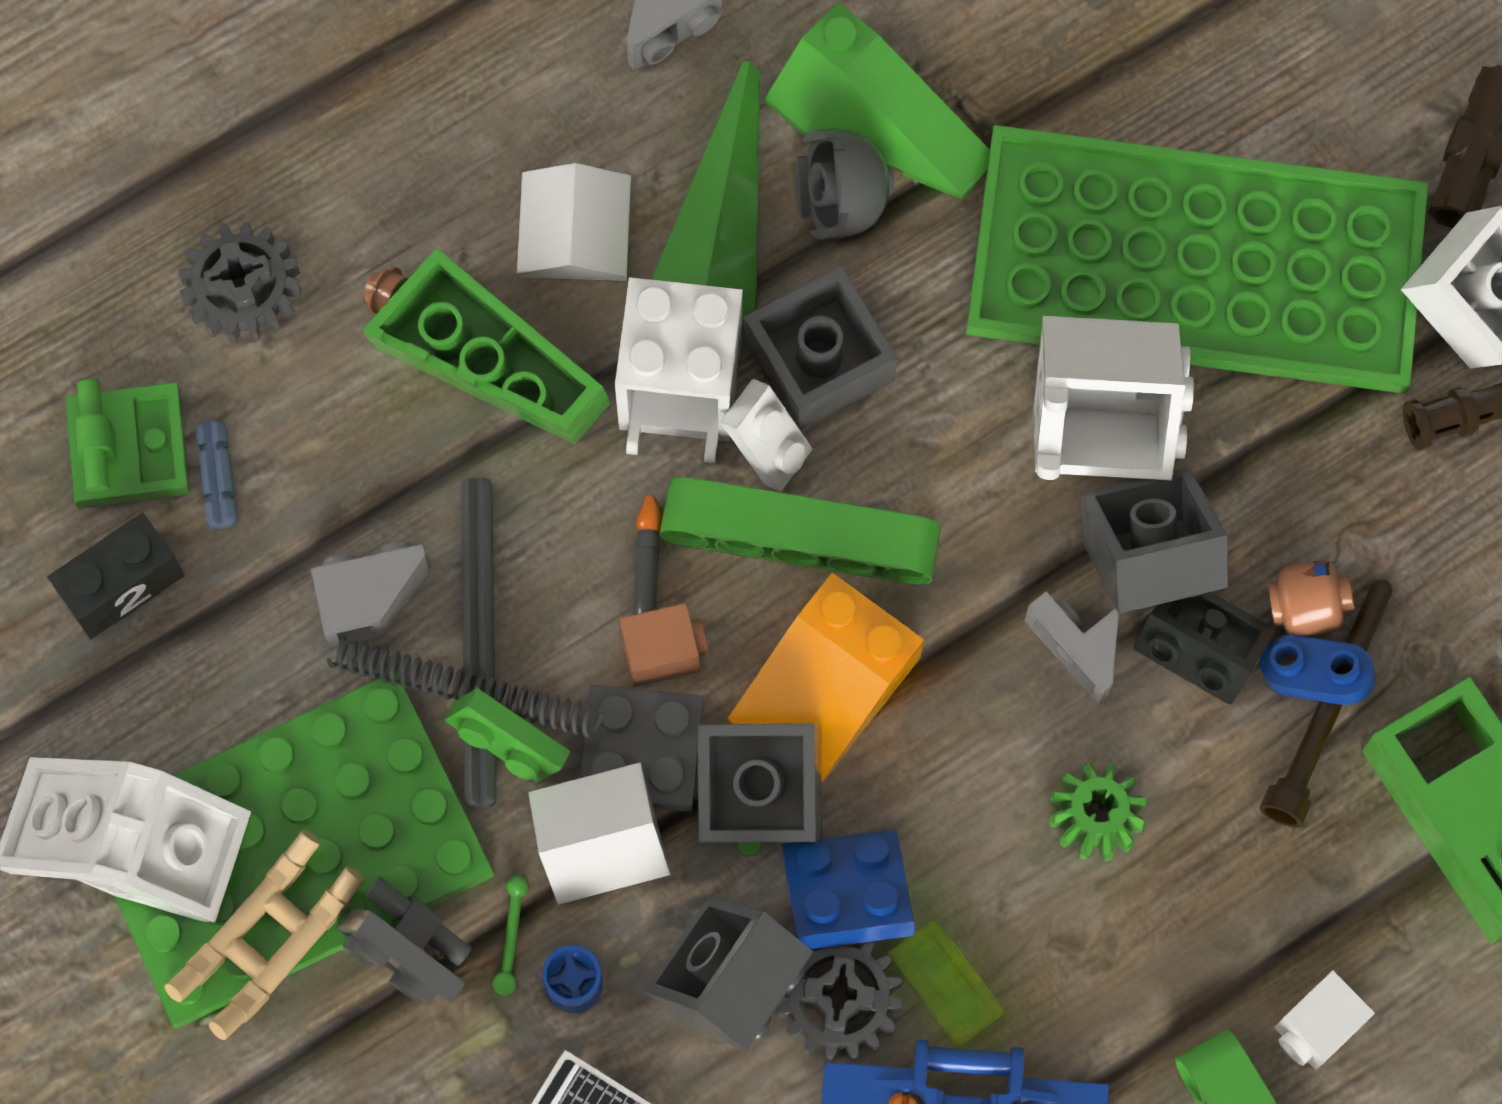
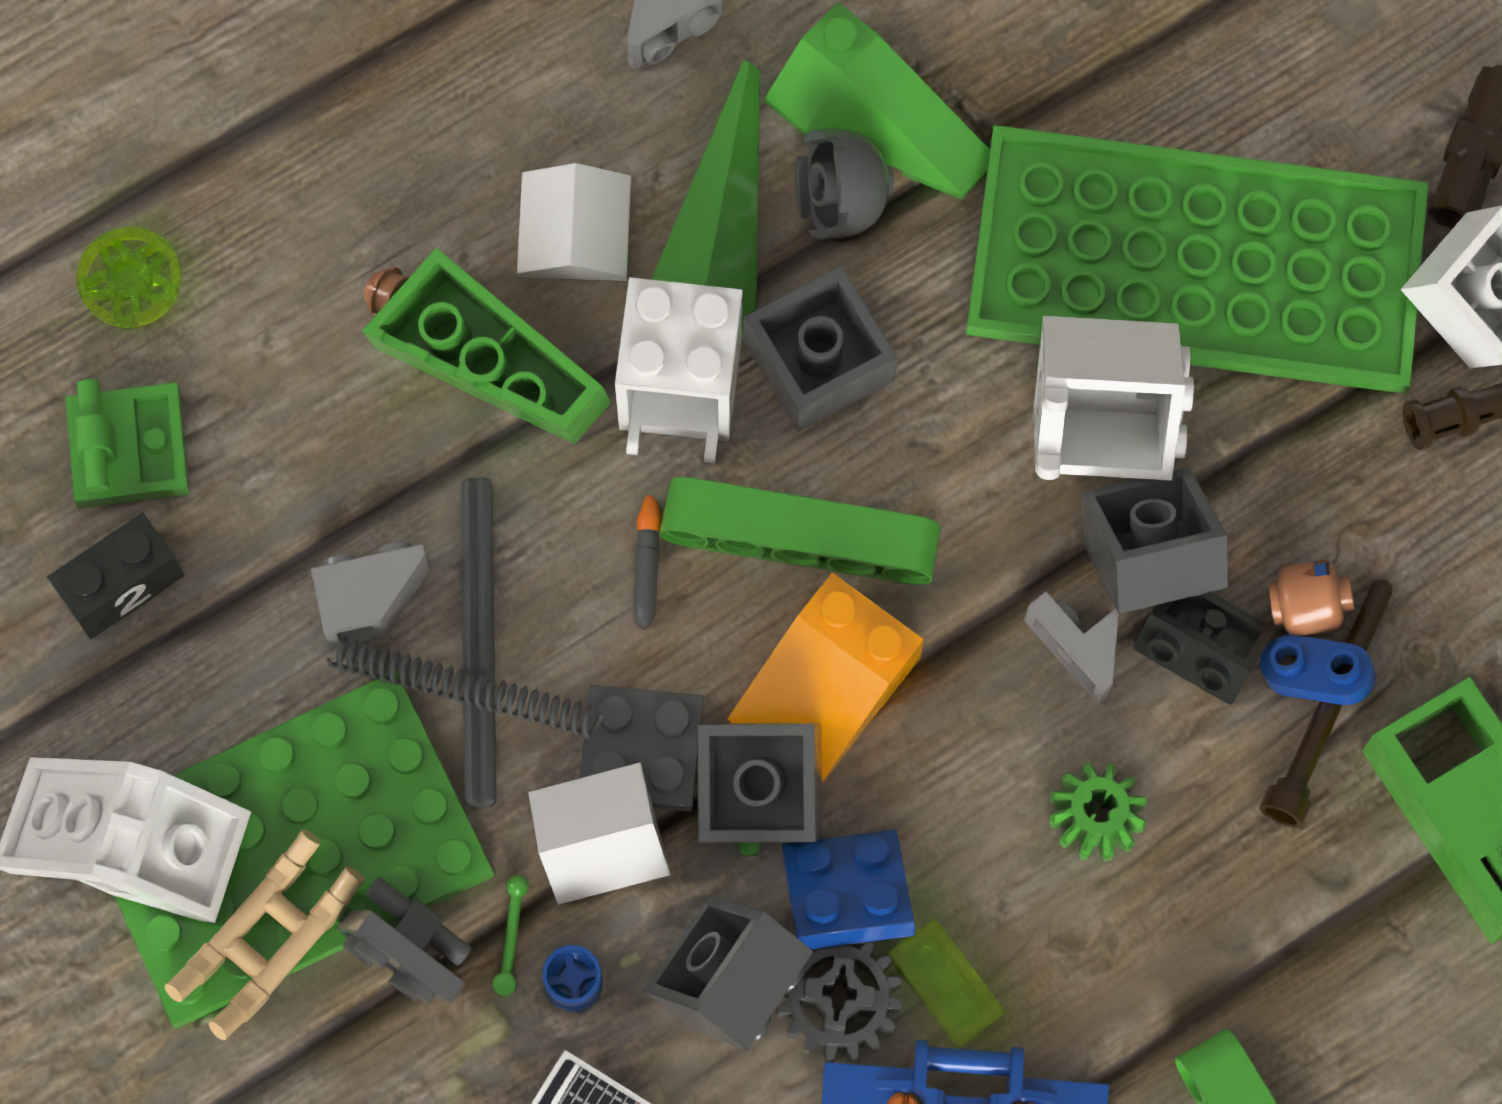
(129, 277): none -> clear neon green wheel
(216, 475): sand blue axle -> none
(264, 275): dark grey gear -> none
(494, 727): bright green plate -> none
(662, 644): nougat brick -> none
(766, 435): white plate -> none
(1322, 1022): white brick -> none

